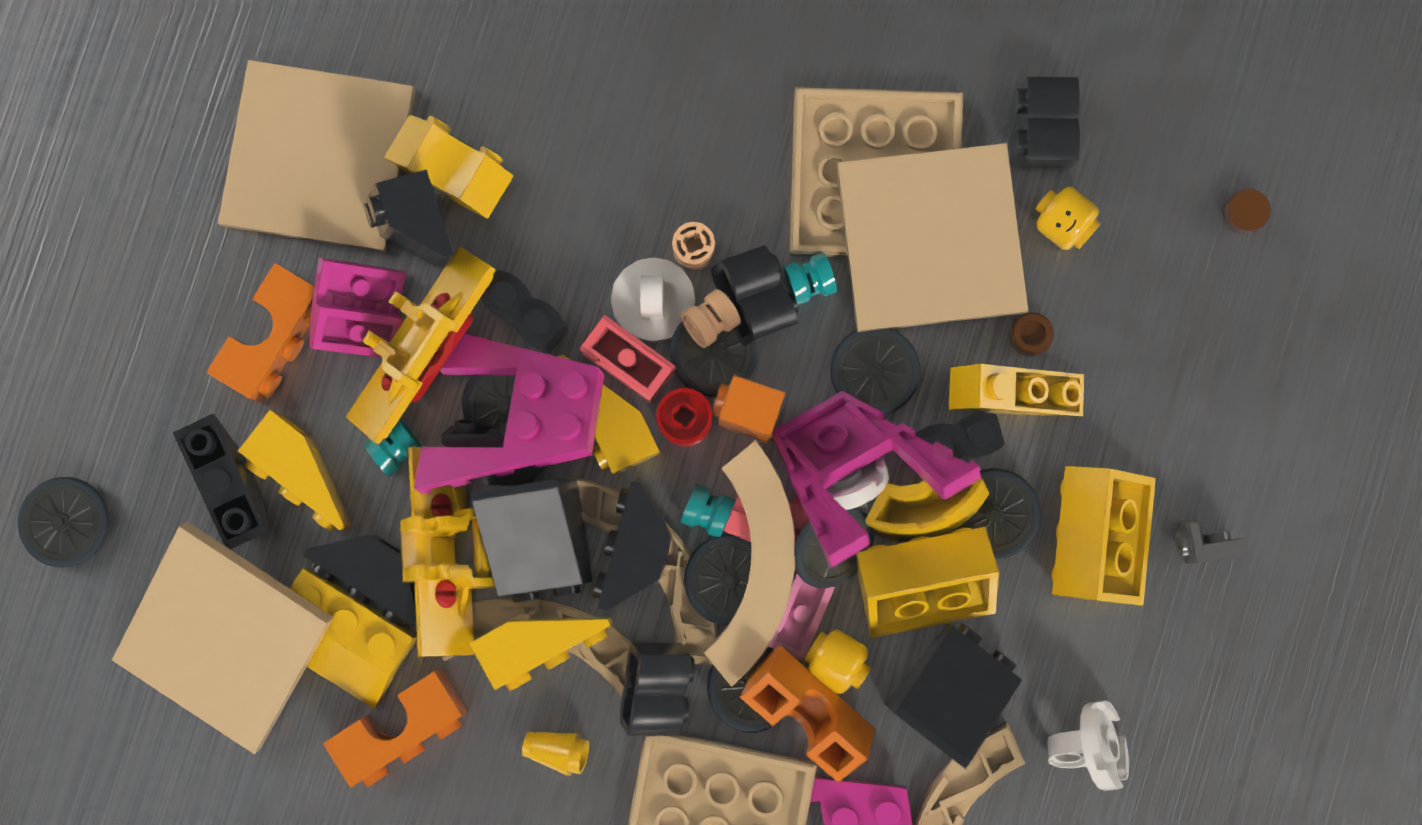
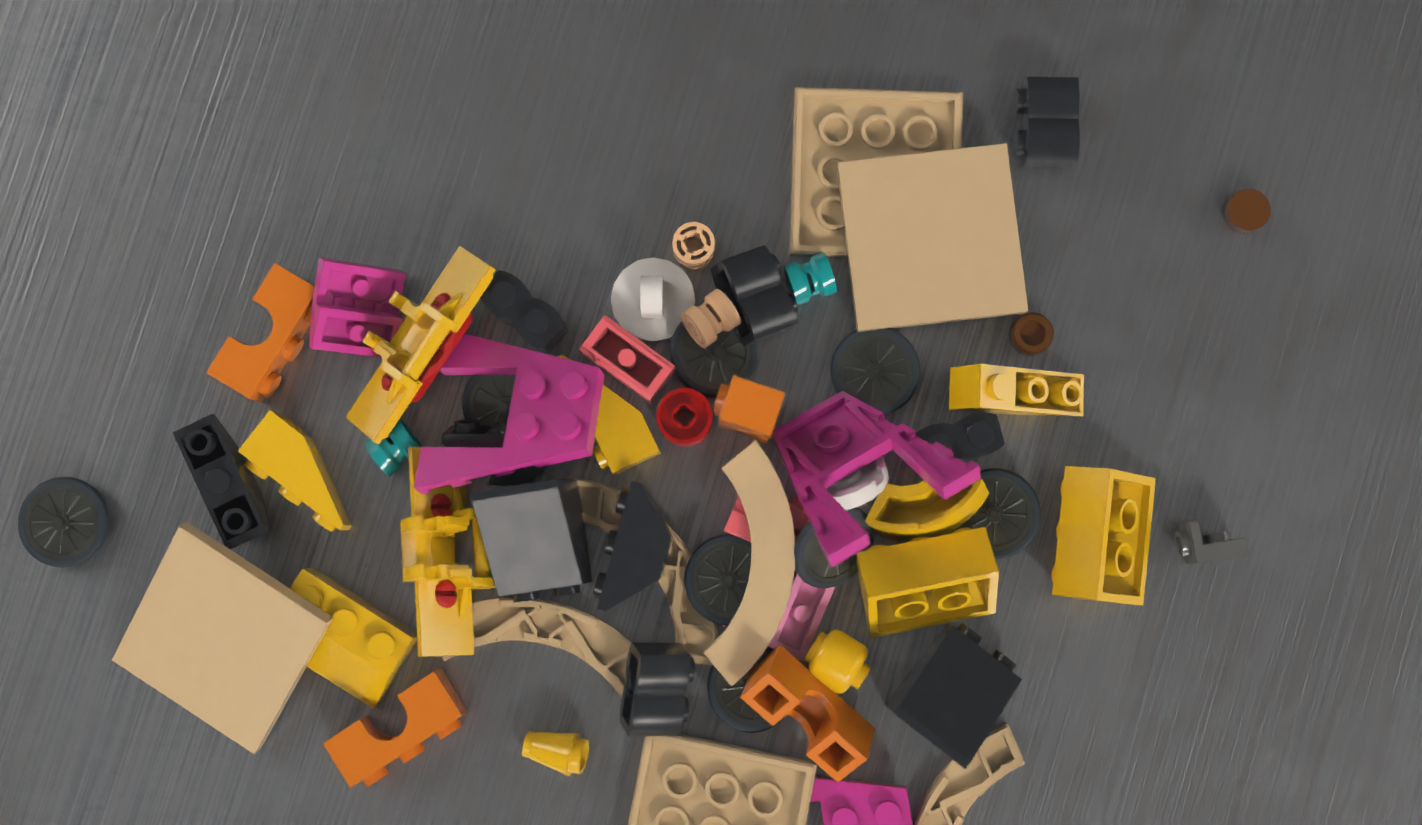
(311, 153): tan tile -> none
(371, 571): black slope -> none
(409, 216): black slope -> none
(465, 174): yellow brick -> none
(524, 644): yellow slope -> none
(707, 510): teal wheel -> none
(1067, 218): yellow head -> none
(1093, 747): white tile -> none

